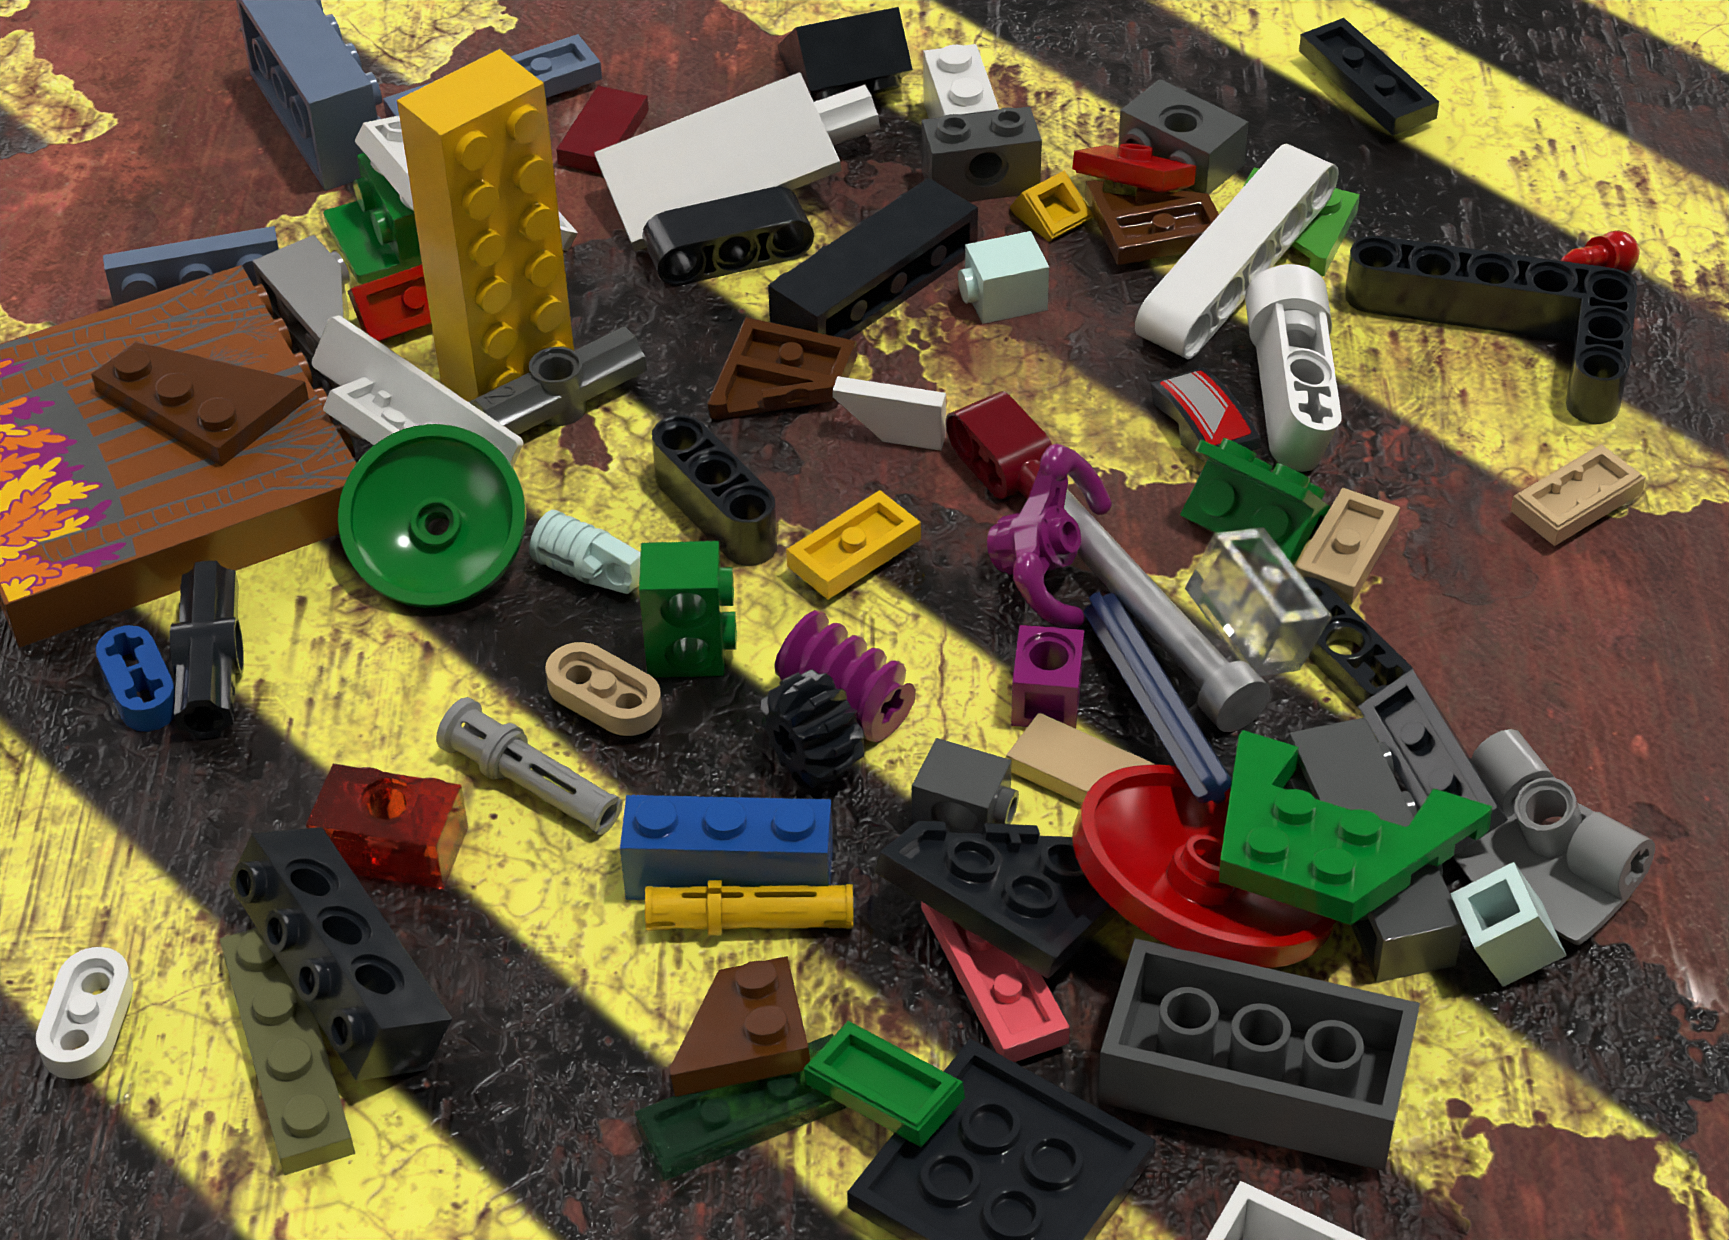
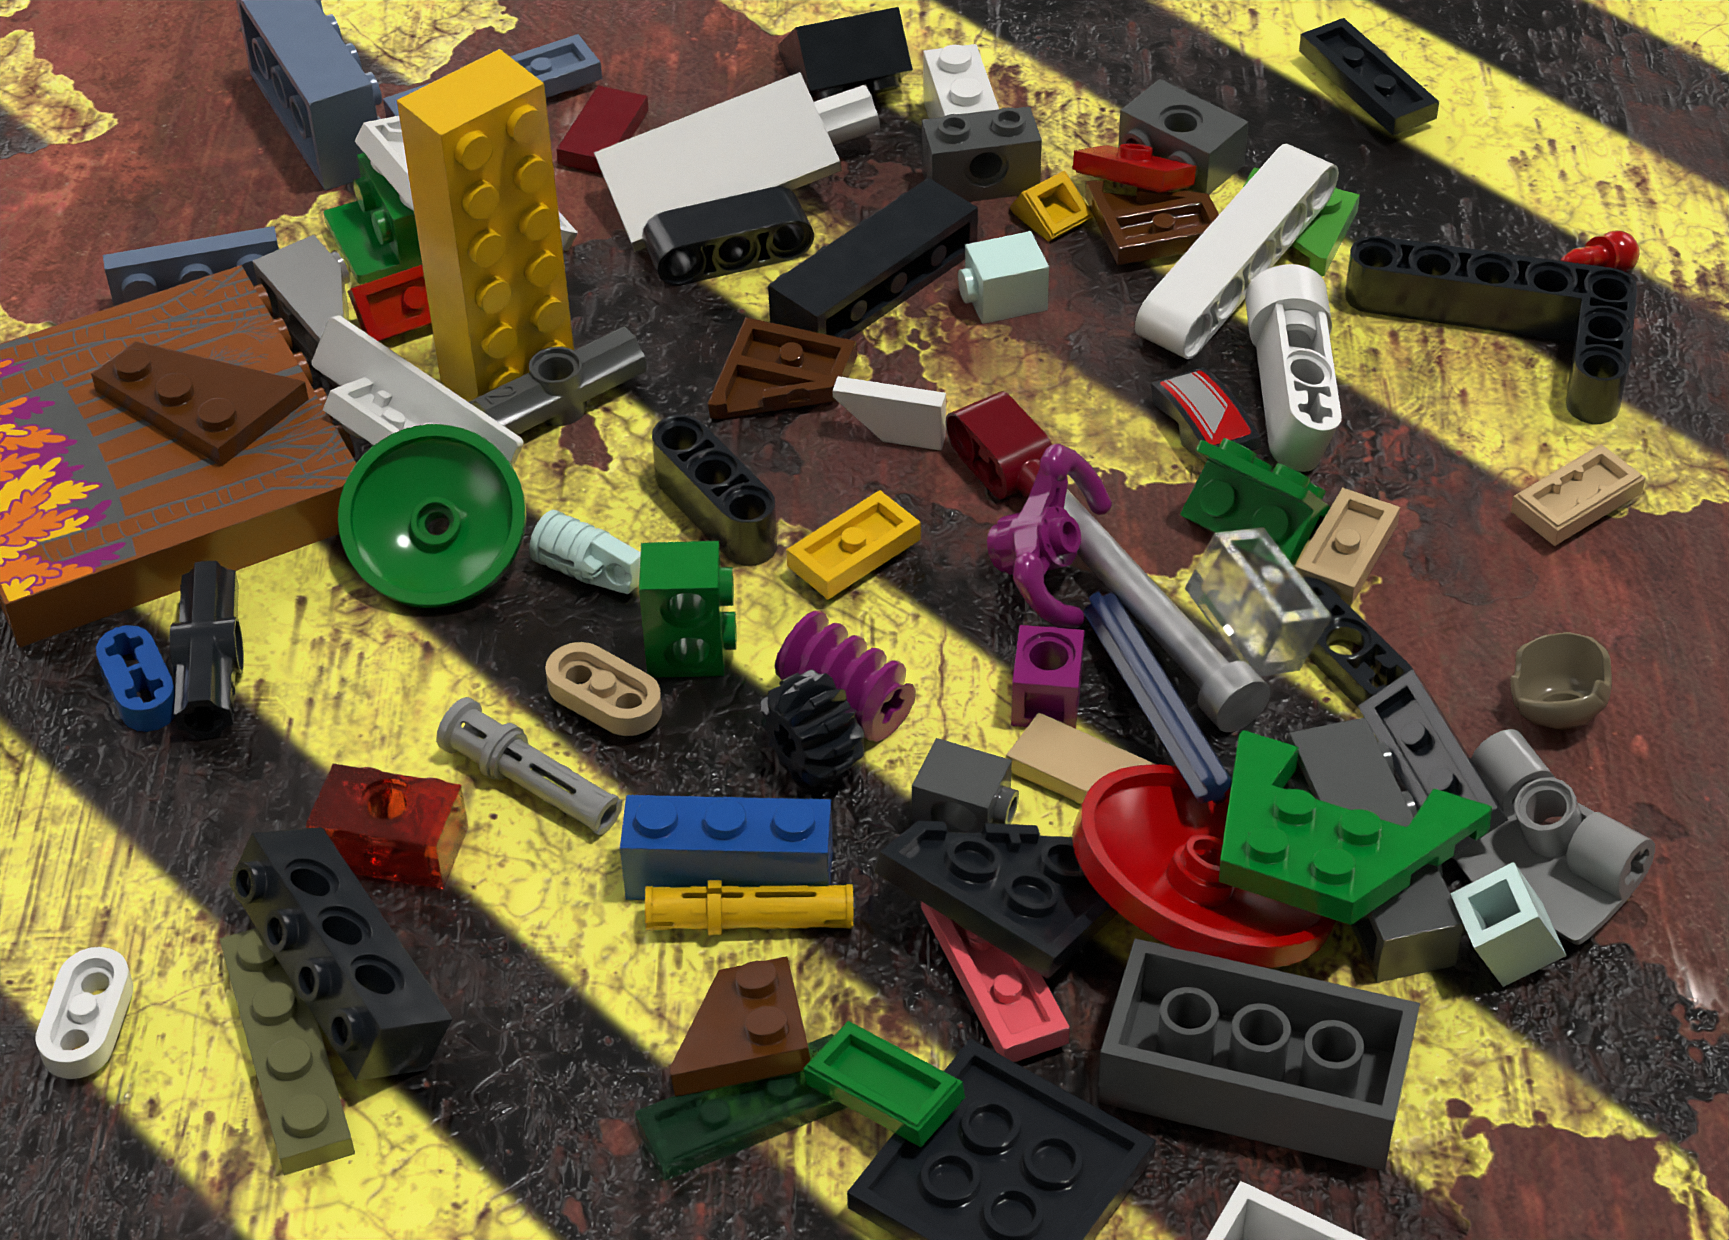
(1561, 680): none -> dark tan hair

